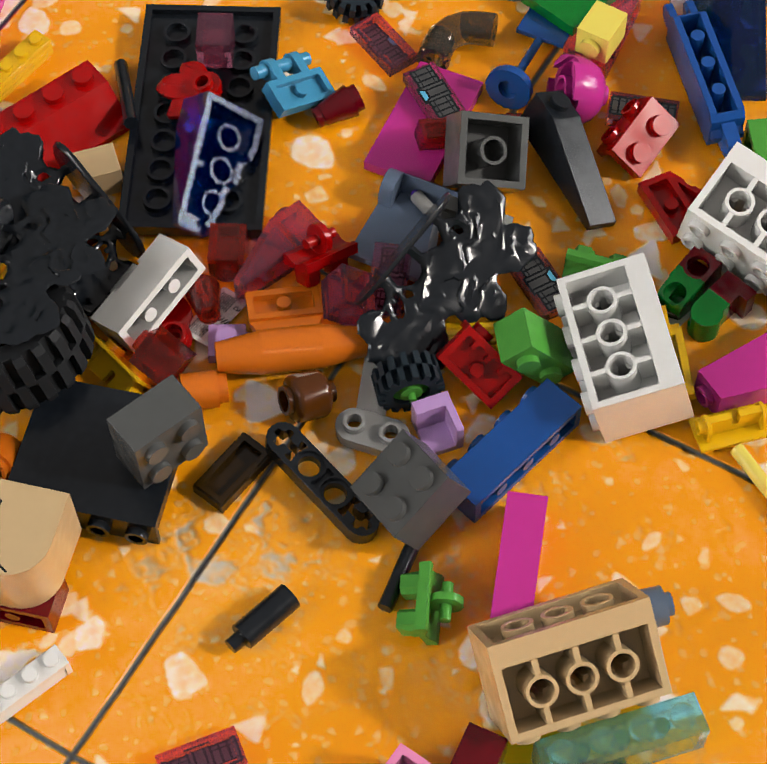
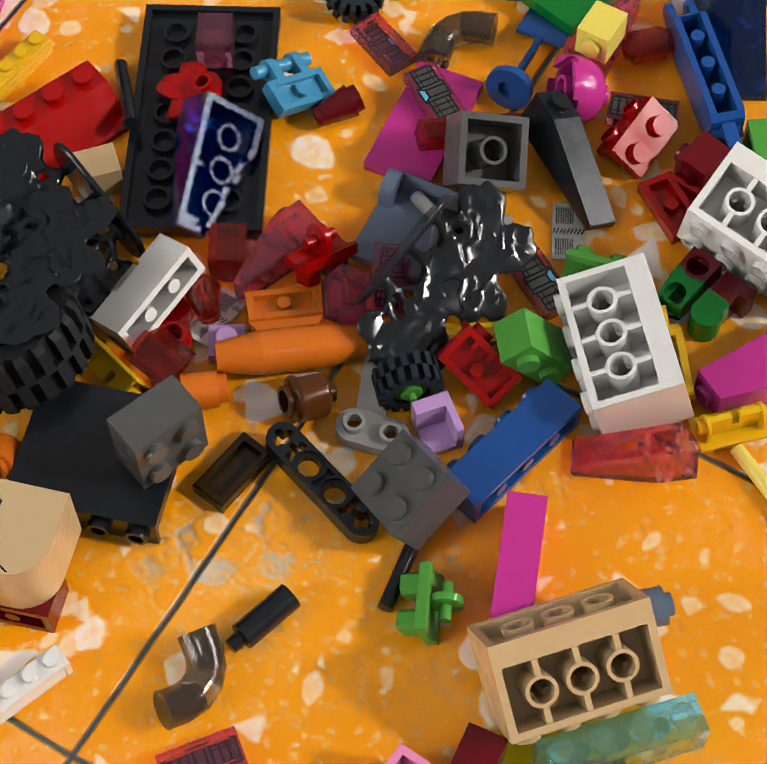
(201, 680): none -> clear smoke cylinder
(566, 230): none -> clear sticker
(639, 455): none -> slope
(648, 45): none -> clear red brick
(699, 159): none -> dark red brick

